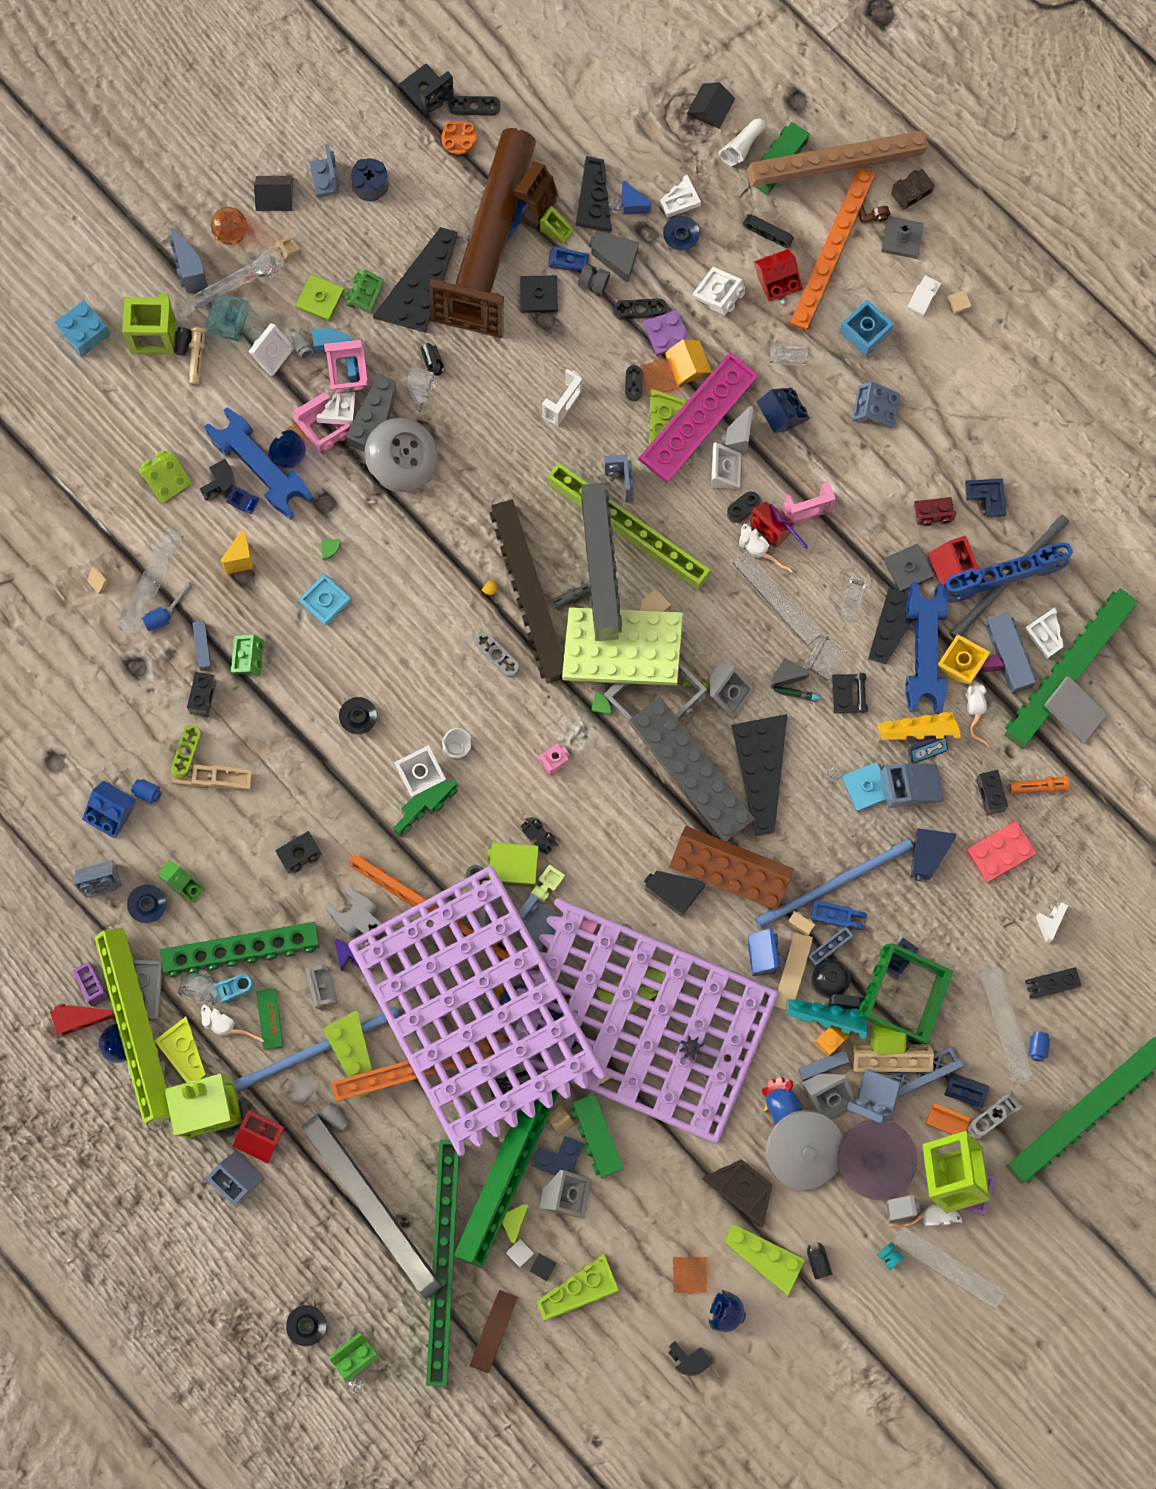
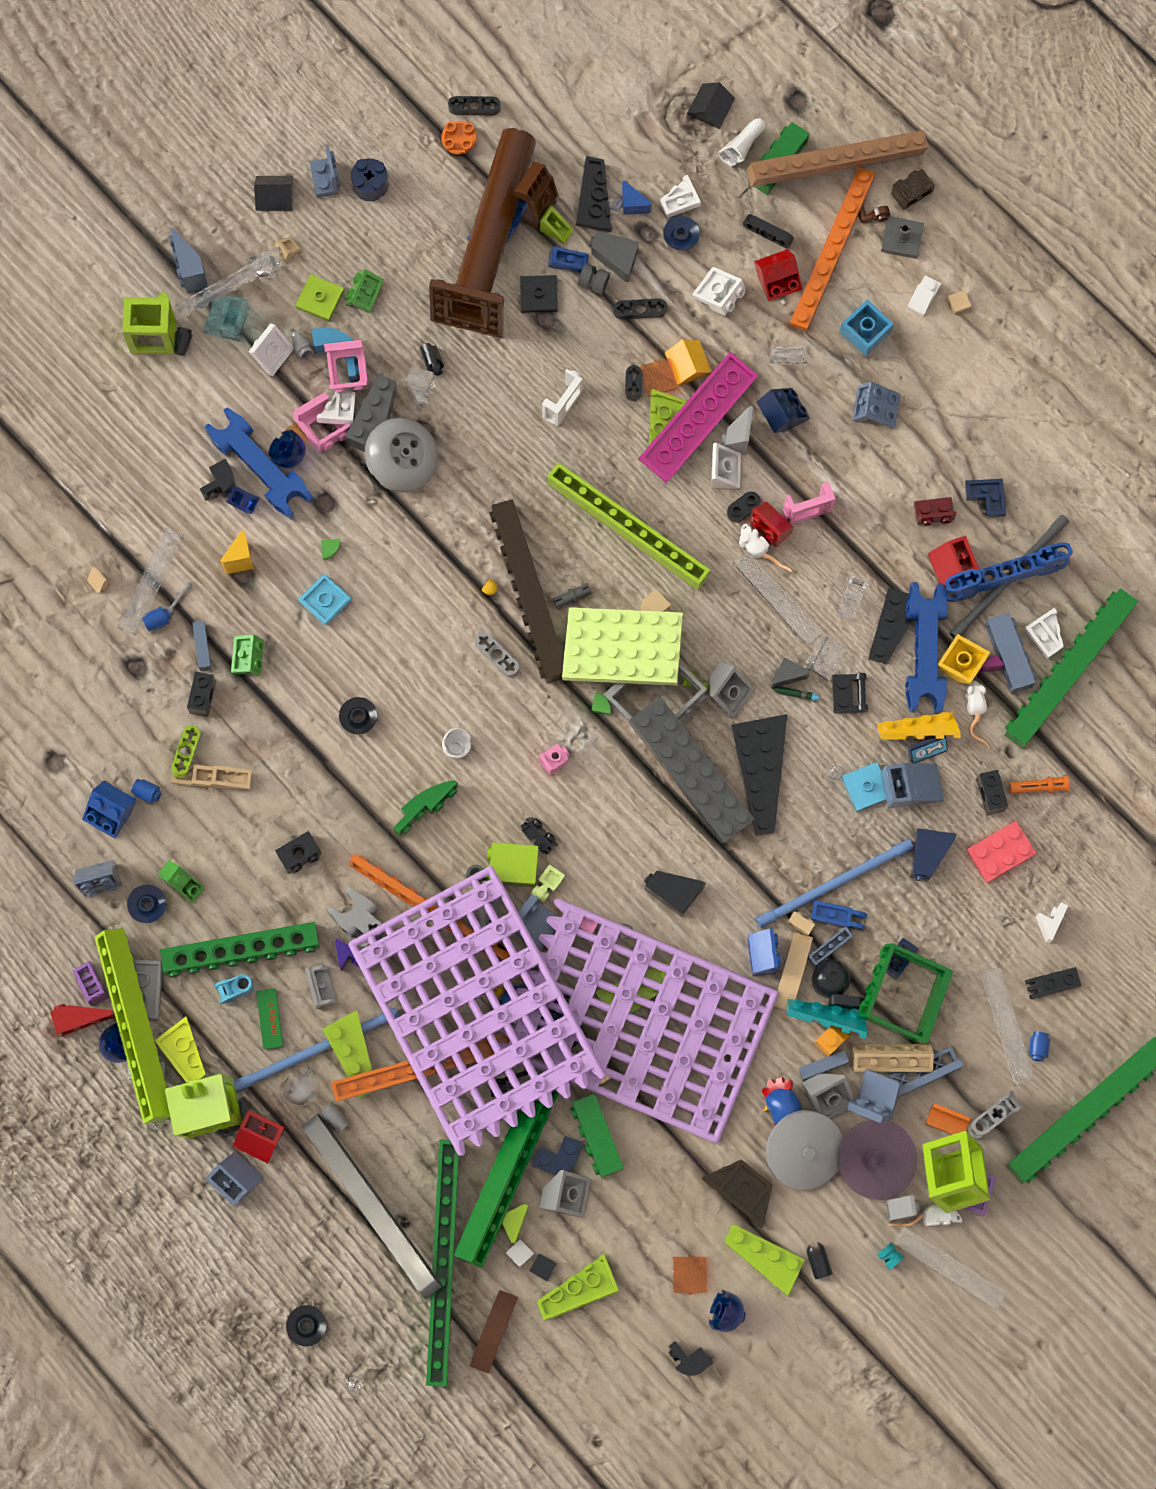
(82, 328): dark azure brick -> none
(164, 475): lime bracket -> none
(197, 347): tan pin -> none
(199, 988): clear cylinder -> none
(220, 1024): white animal -> none
(229, 225): clear orange cylinder -> none
(353, 1357): bright green bracket -> none
(410, 299): black wing -> none
(419, 771): white slope -> none
(432, 97): black bracket -> none
(560, 1120): tan slope -> none
(601, 561): dark grey brick -> none
(619, 464): sand blue bracket -> none
(665, 331): medium lavender plate -> none
(685, 1048): black gear -> none
(731, 868): dark orange brick -> none
(781, 518): dark purple piece -> none
(887, 1040): lime slope -> none
(908, 567): dark grey plate -> none
(966, 1090): dark blue slope -> none
(1075, 710): light grey tile -> none

